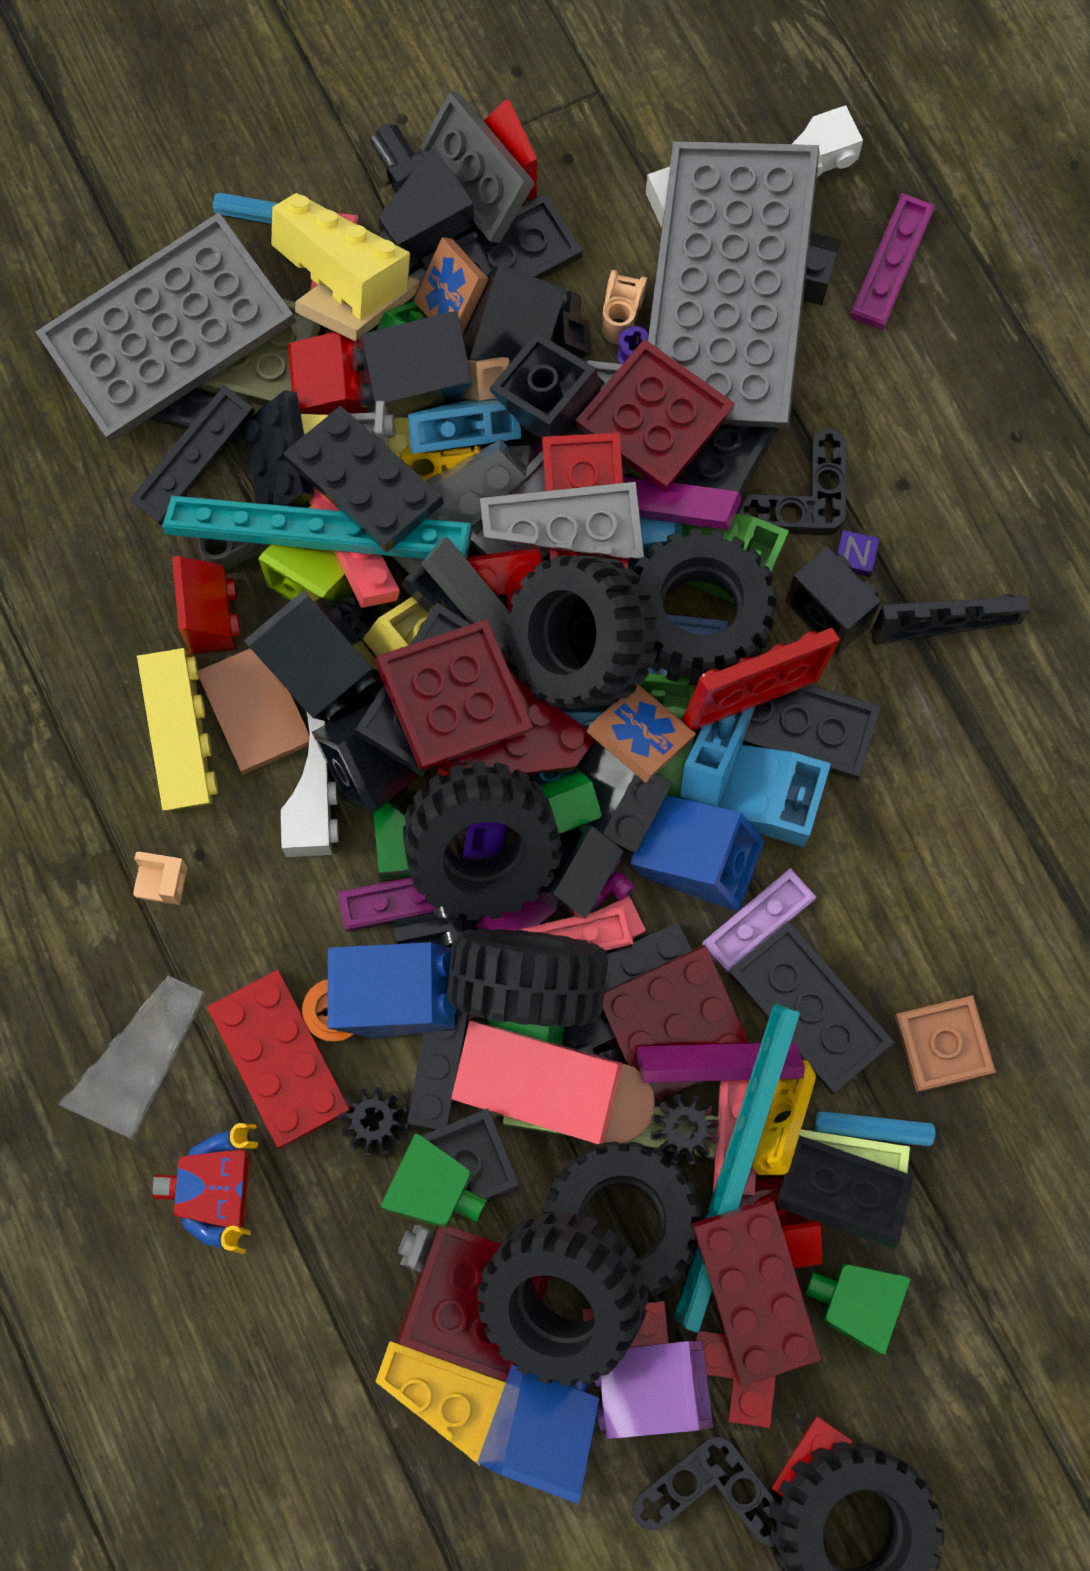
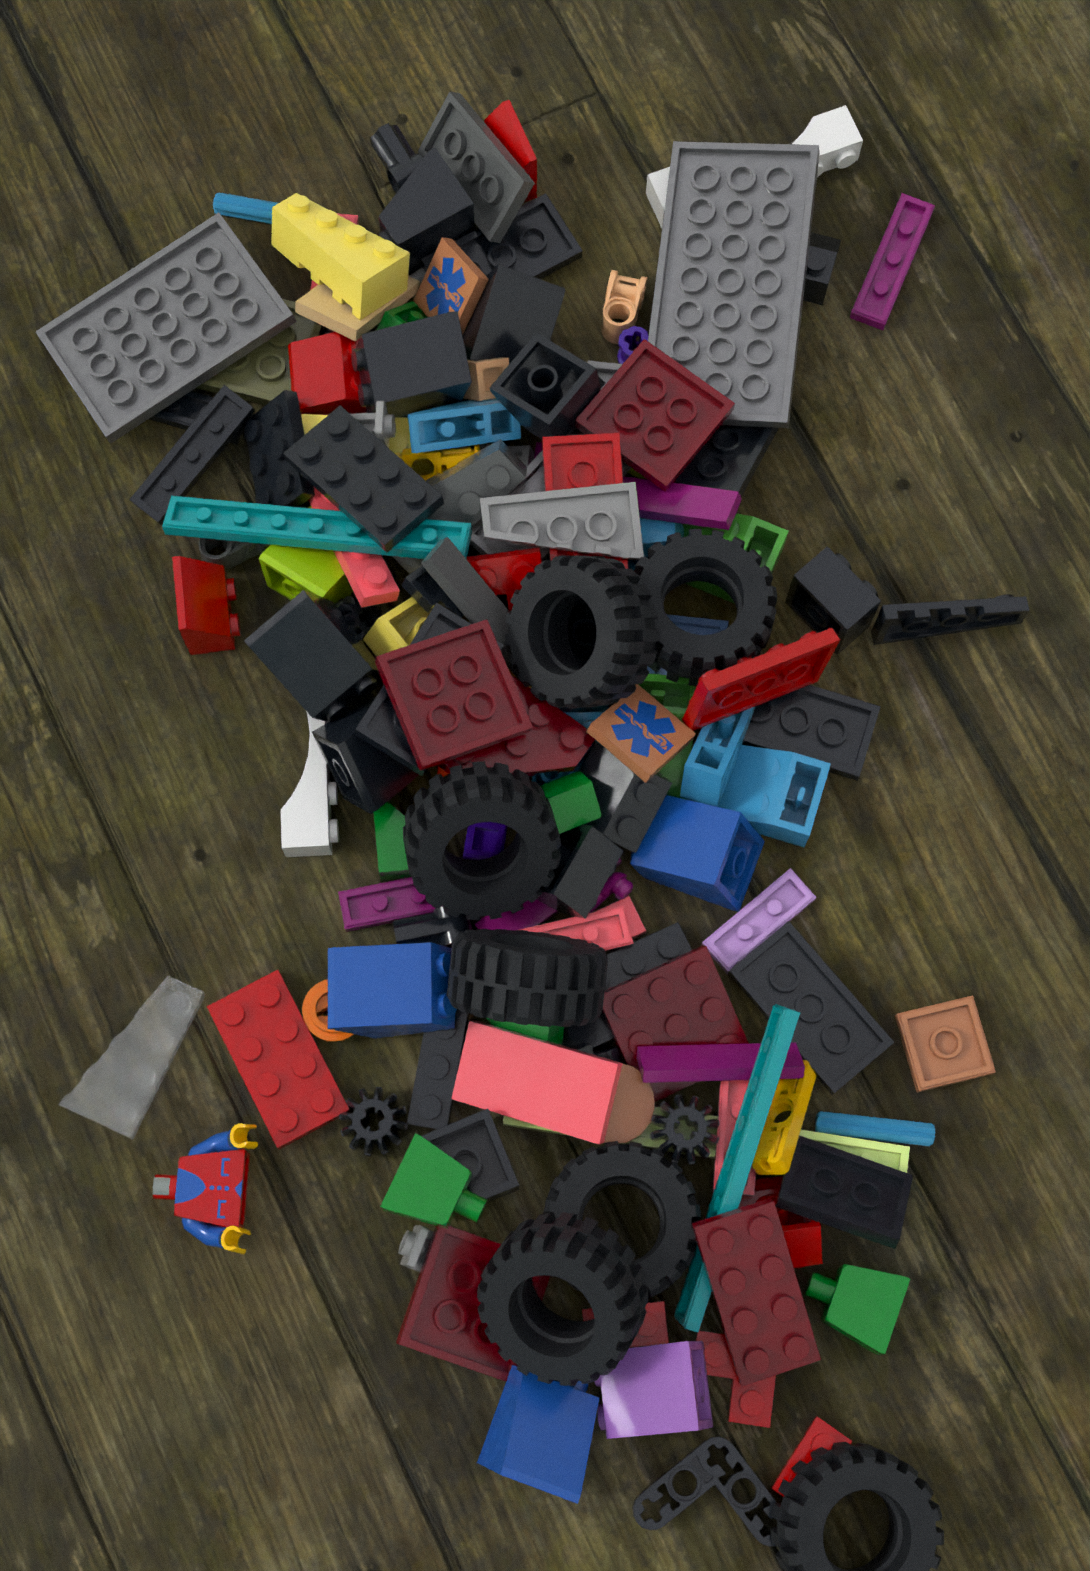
(159, 878): light nougat panel -> none
(176, 729): light yellow wedge -> none
(253, 710): nougat tile -> none
(443, 1395): yellow wing -> none
(570, 329): black plate -> none
(810, 506): black beam -> none
(859, 551): dark purple tile -> none

